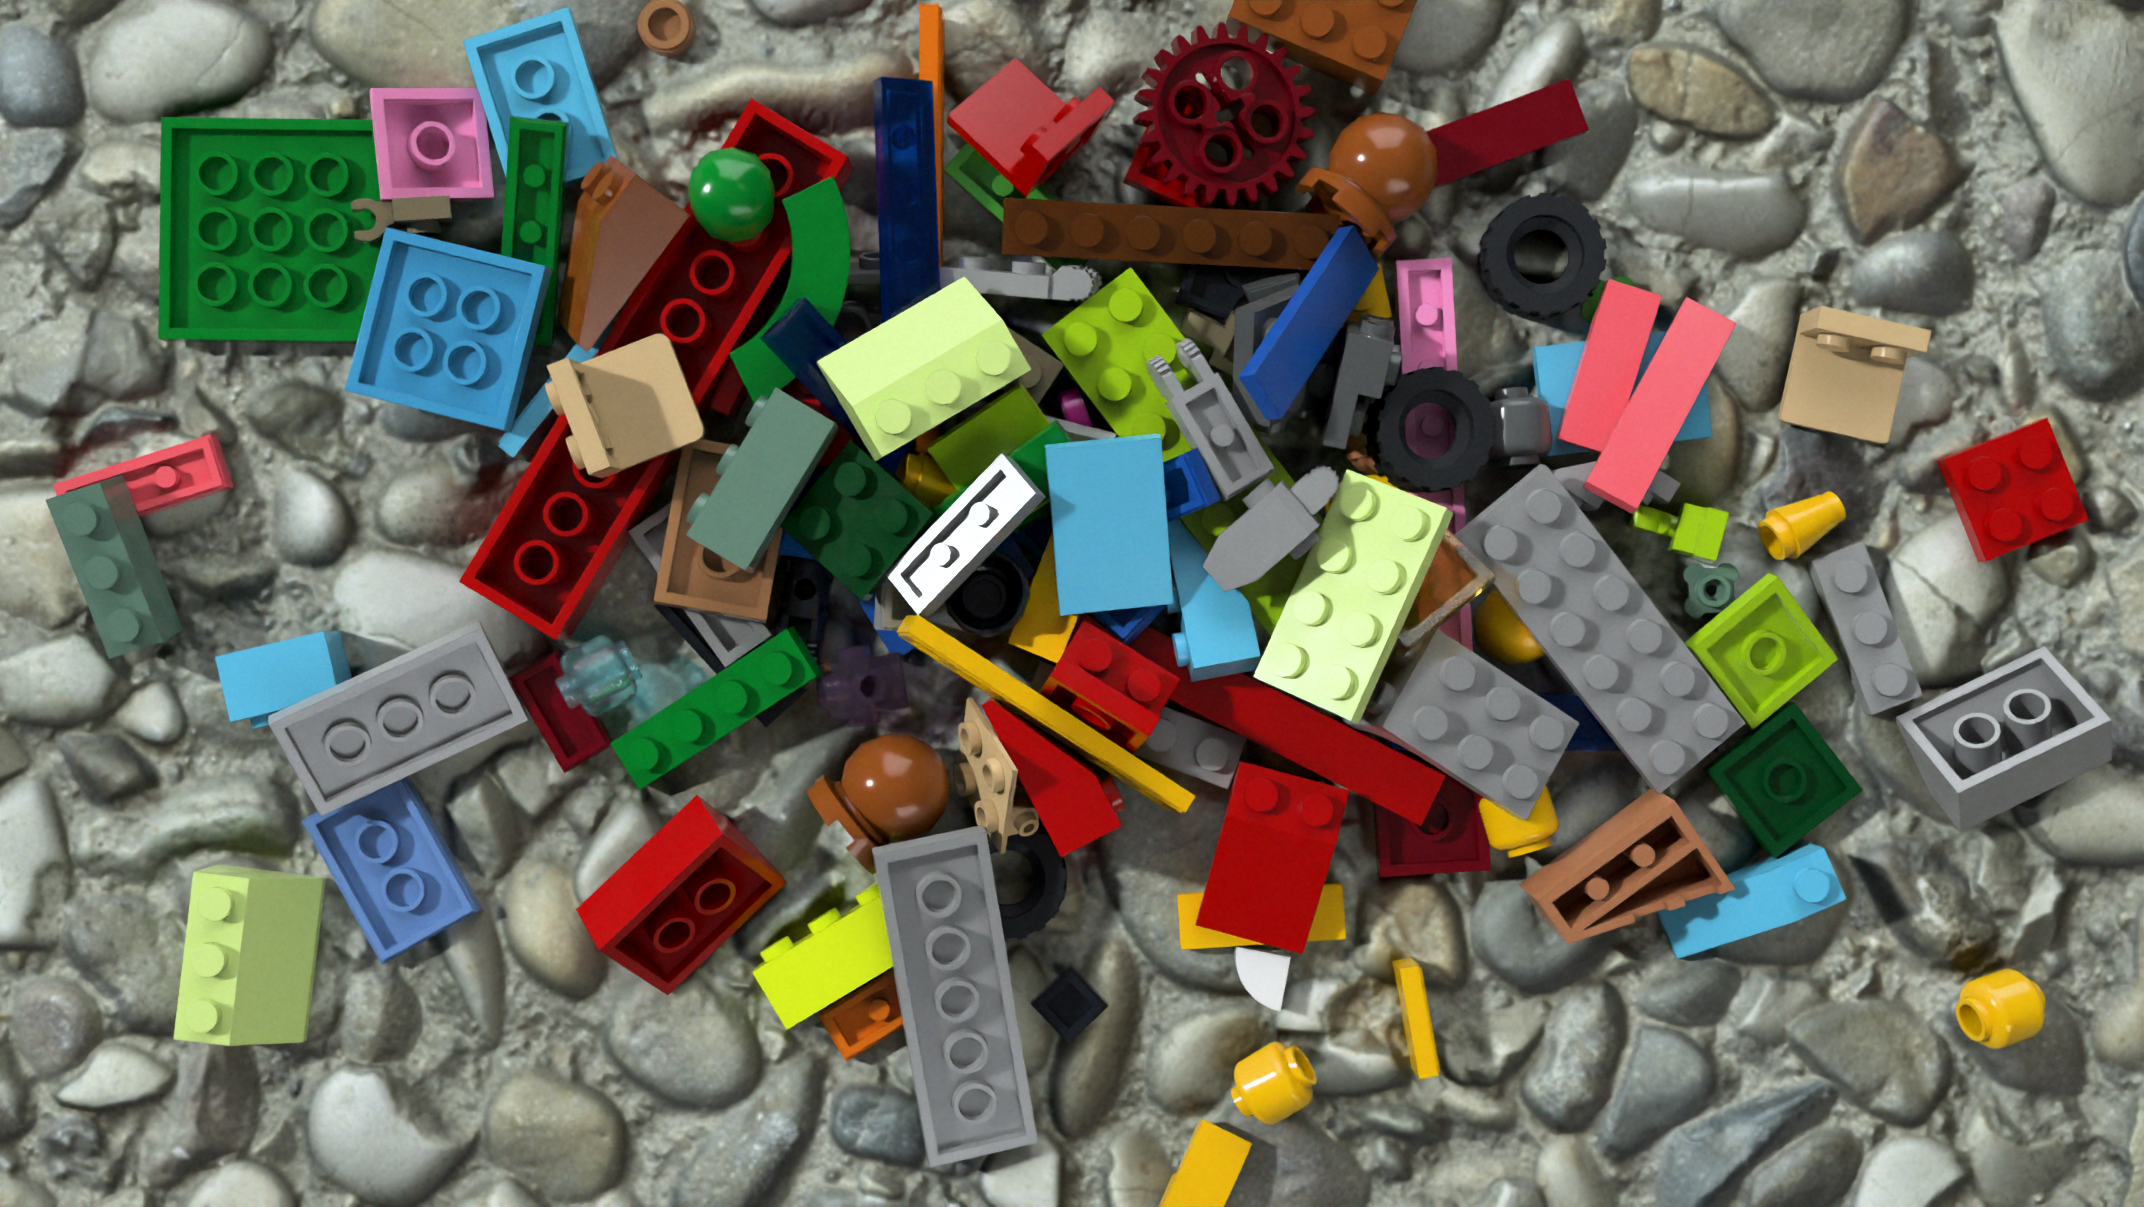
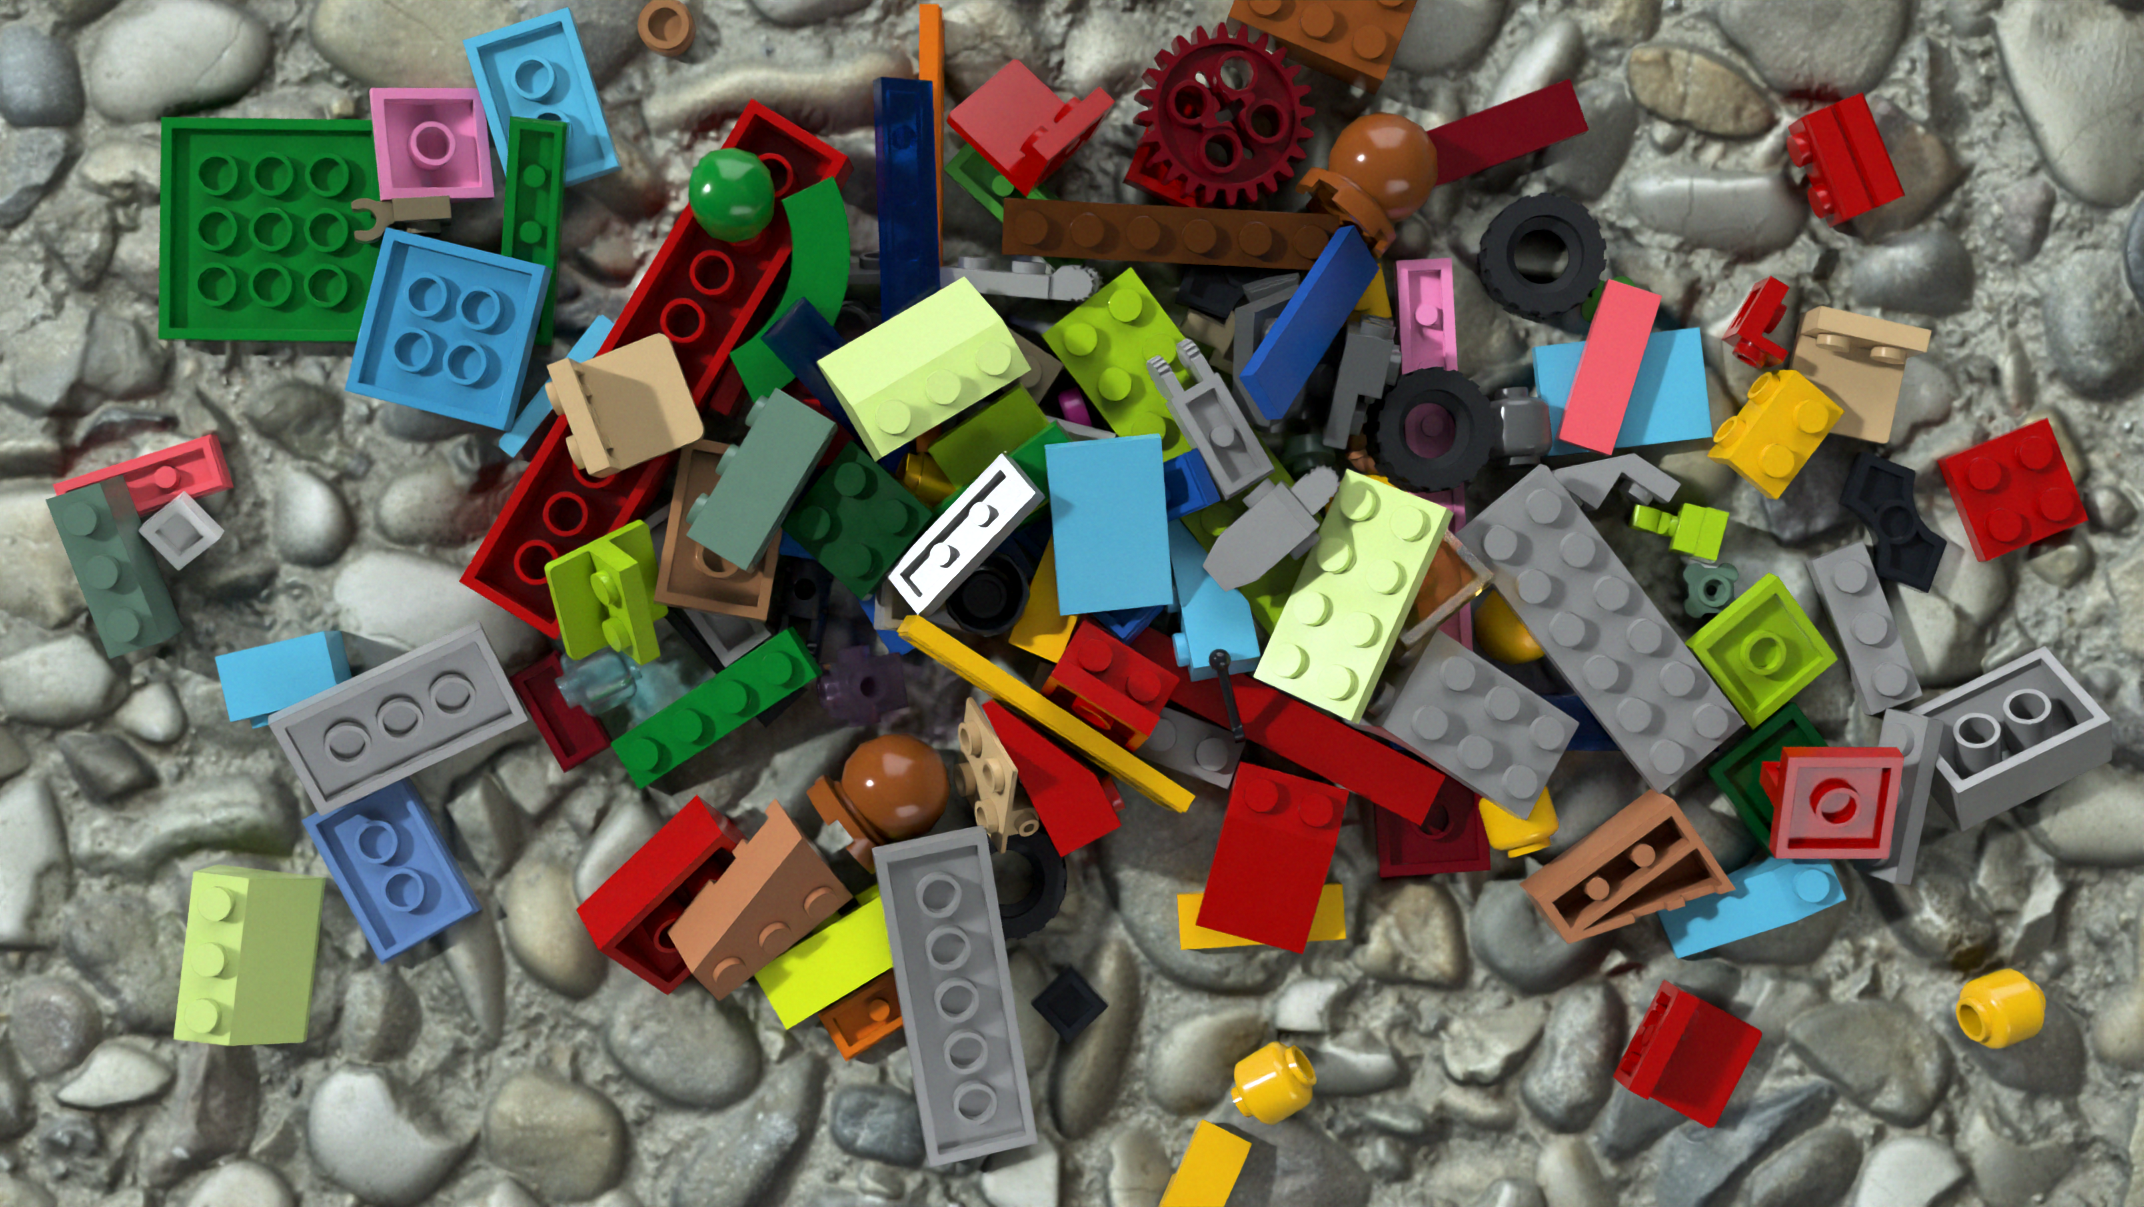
(181, 530): none -> white plate
(608, 594): none -> lime bracket
(613, 244): dark orange slope -> none
(758, 906): none -> nougat wedge
(1220, 660): none -> black hinge
(1263, 974): white tile -> none
(1305, 453): none -> sand green plate
(1416, 1018): yellow tile -> none
(1659, 405): coral tile -> none
(1687, 1054): none -> red bracket
(1758, 314): none -> red bracket
(1775, 431): none -> yellow bracket
(1799, 525): yellow cone -> none
(1833, 801): none -> bracket
(1843, 160): none -> red brick
(1884, 501): none -> black tile
(1919, 743): none -> light grey plate

